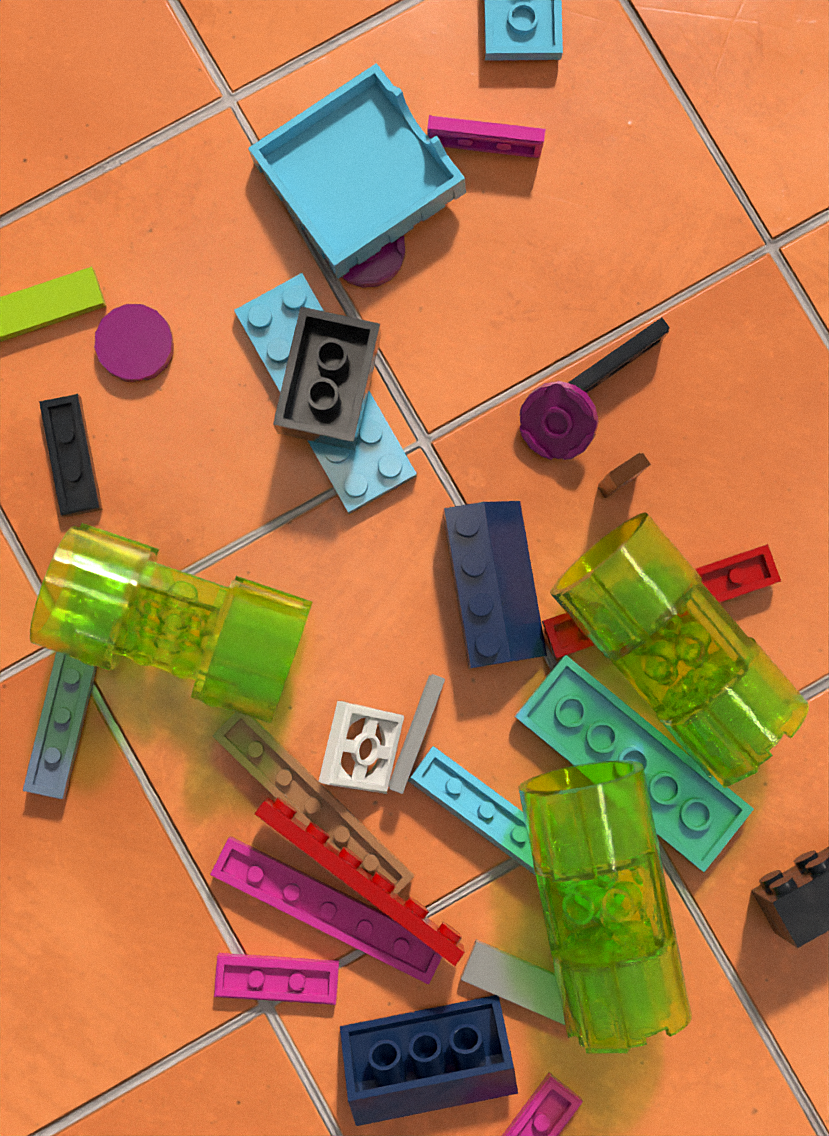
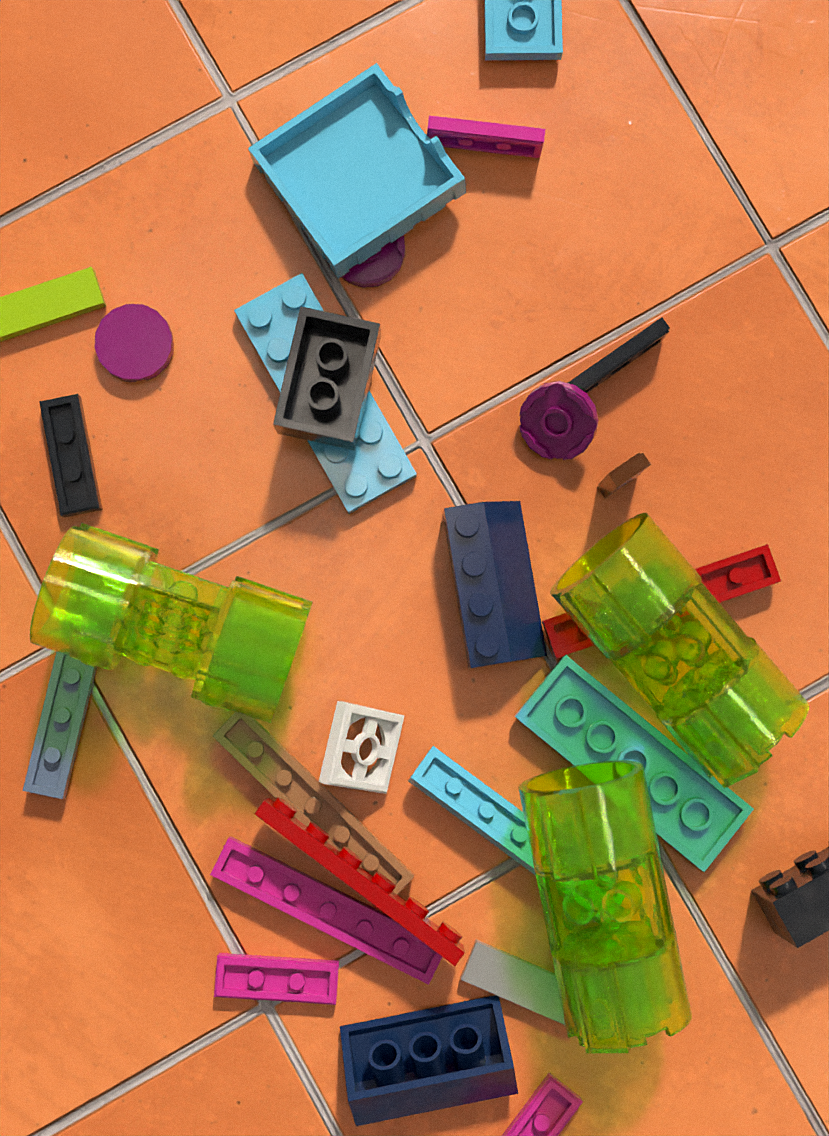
(416, 733): light grey tile -> none

